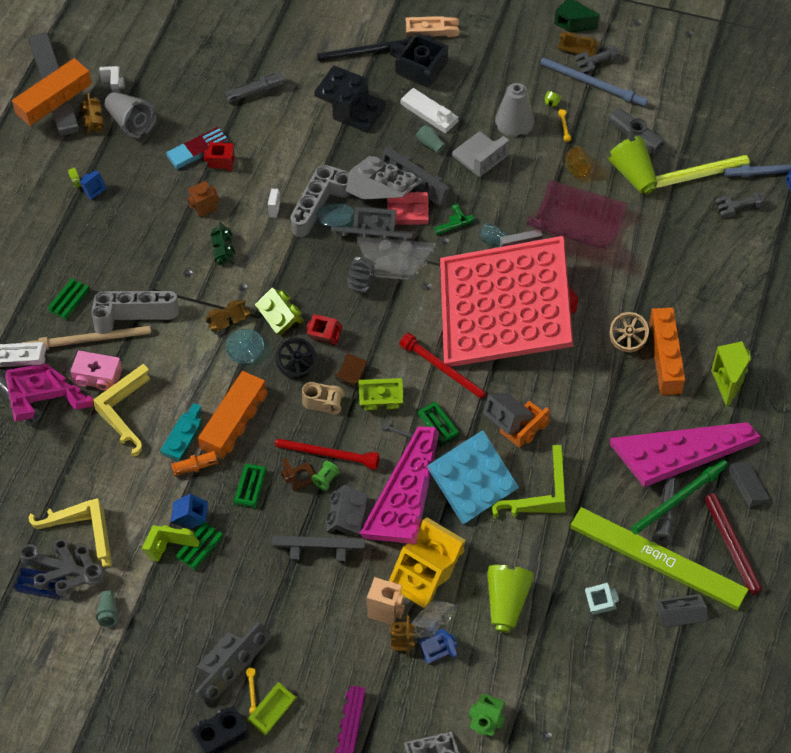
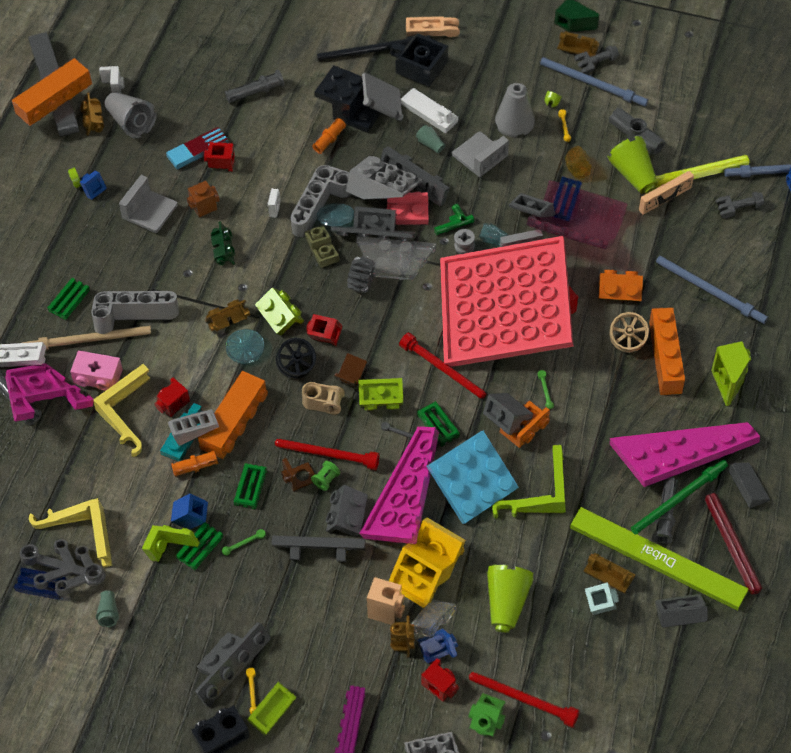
(145, 206): none -> light grey bracket
(172, 398): none -> red brick
(186, 428): none -> light grey slope
(260, 535): none -> bright green hinge
(321, 246): none -> olive slope
(329, 136): none -> orange pin
(382, 97): none -> light grey piece
(439, 681): none -> red brick
(468, 244): none -> light grey wheel
(533, 206): none -> dark grey slope
(542, 375): none -> bright green hinge
(567, 715): none -> red piece
(571, 182): none -> clear blue tile
(609, 572): none -> pearl gold hinge
(620, 286): none -> orange bracket
(666, 192): none -> light nougat tile
(746, 309): none -> sand blue bar

